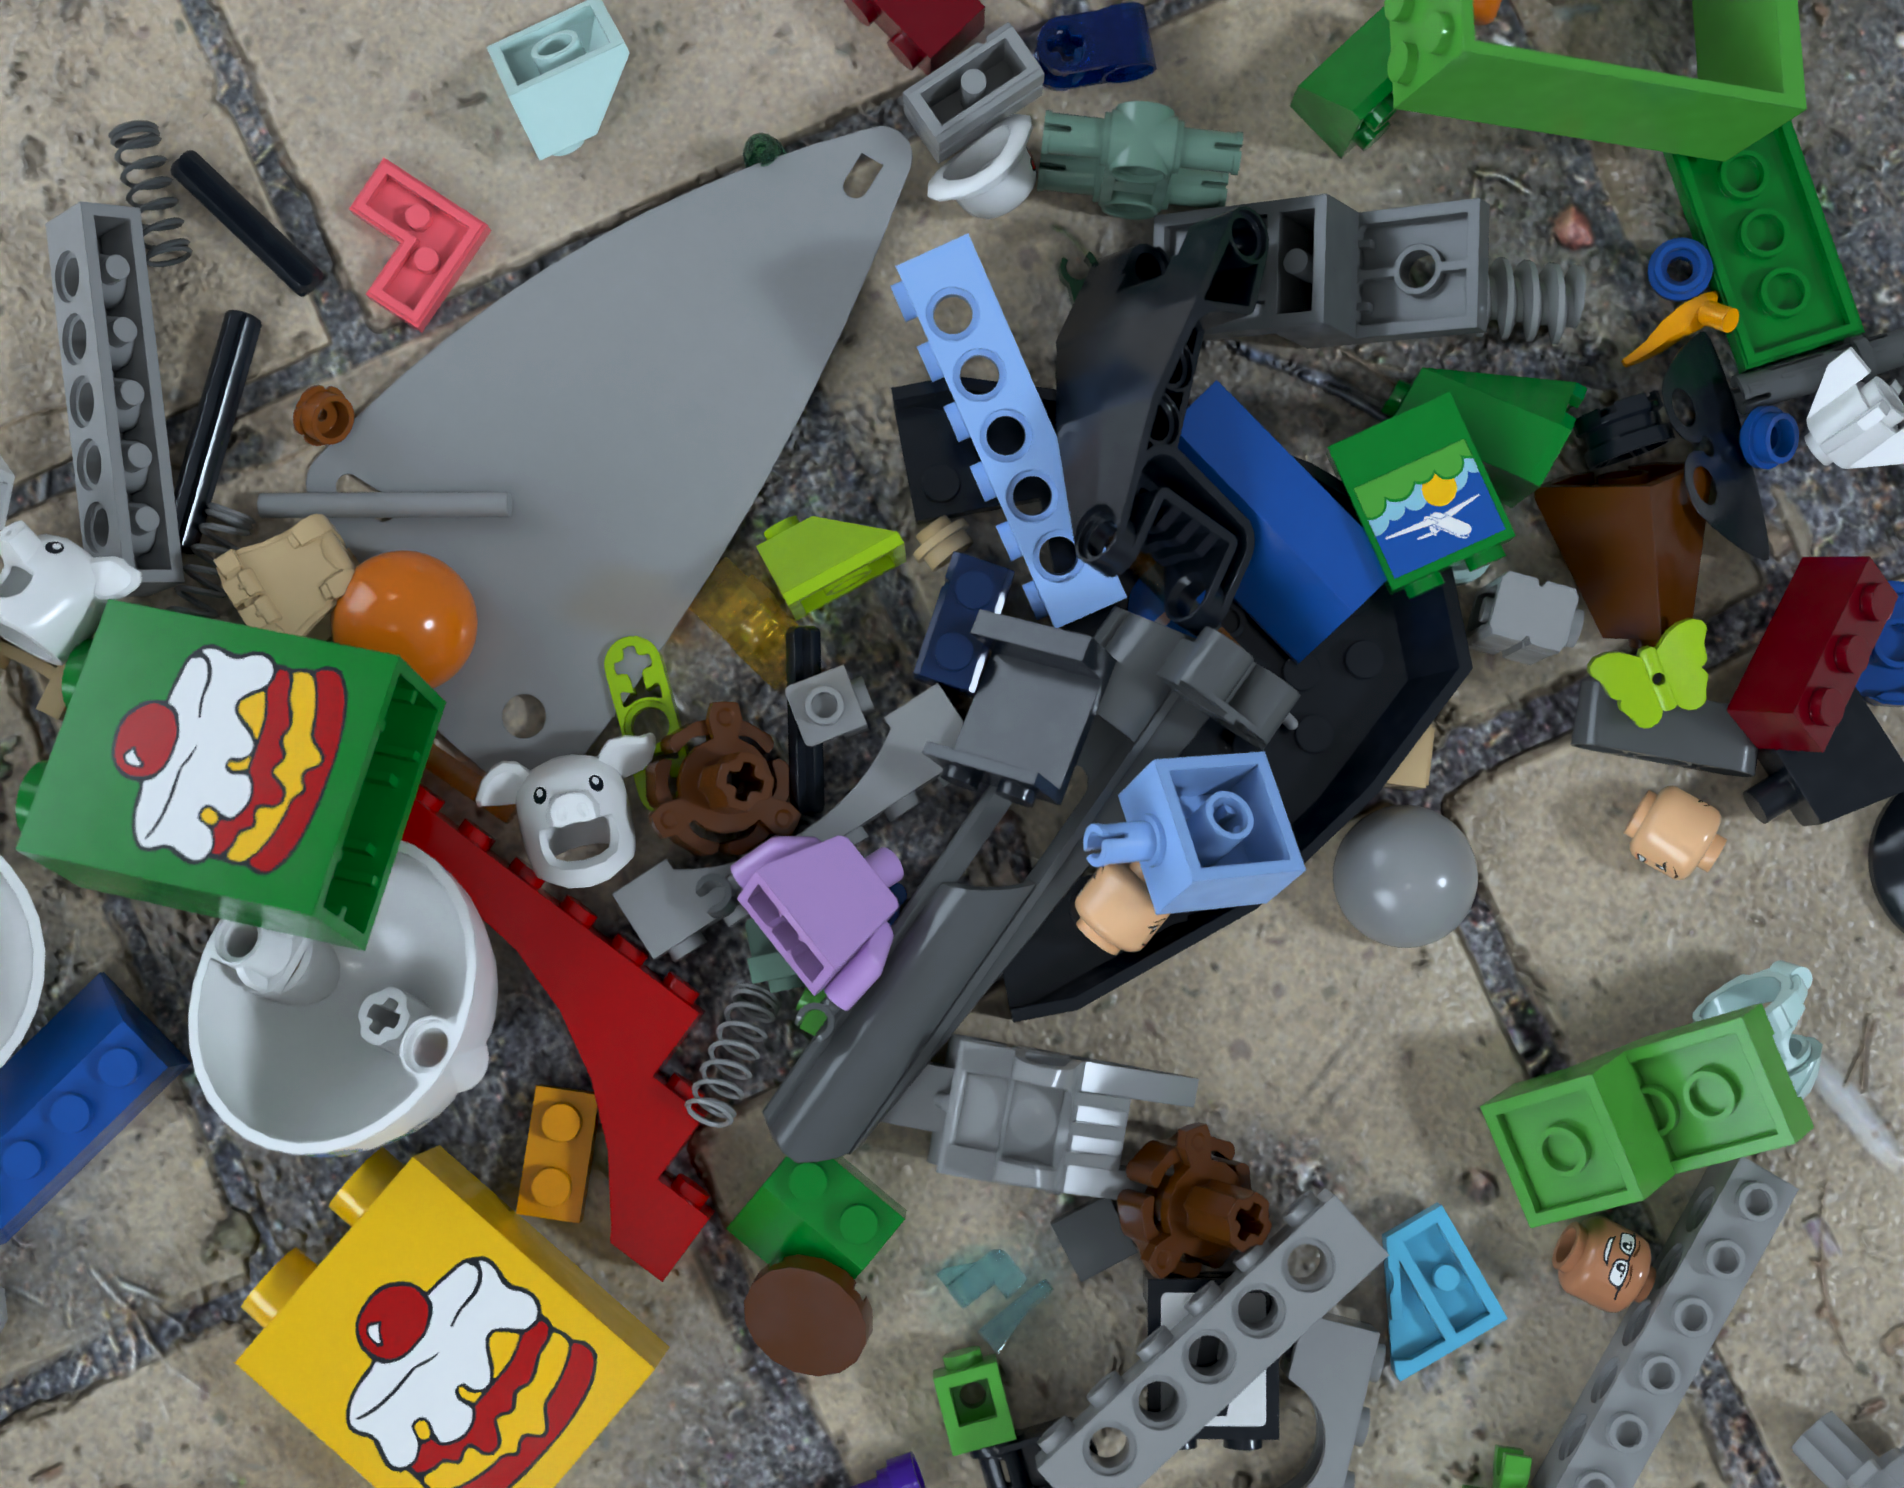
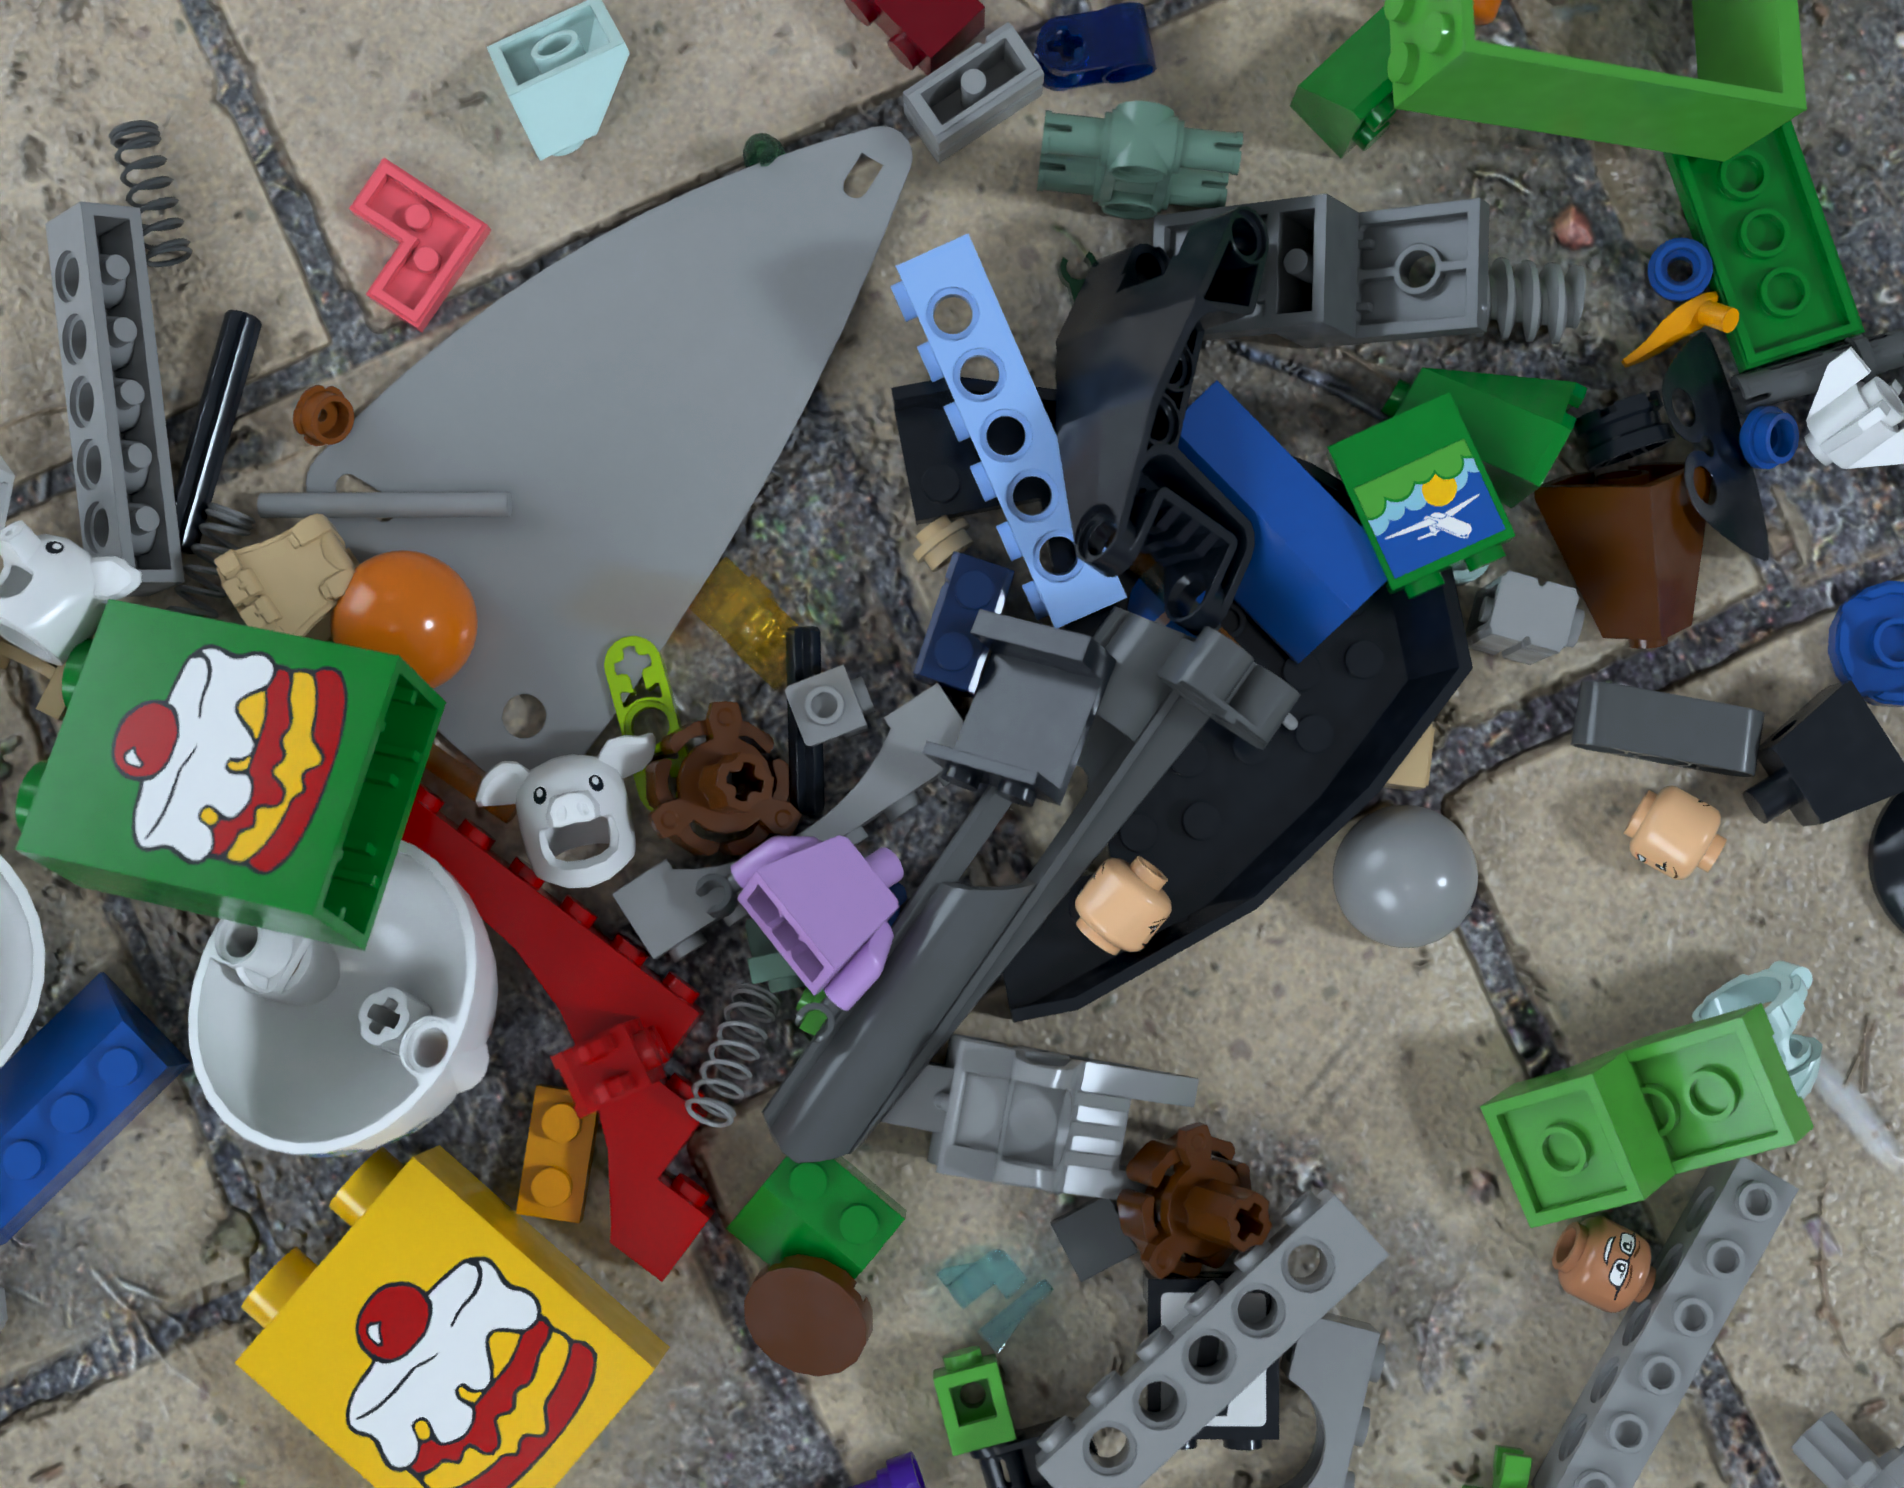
(246, 223): black axle -> none
(612, 1065): none -> red hinge
(826, 559): lime slope -> none
(990, 172): white hat -> none
(1203, 833): light blue brick -> none
(1432, 1292): medium azure wing -> none
(1678, 659): lime animal -> none
(1813, 653): dark red brick -> none

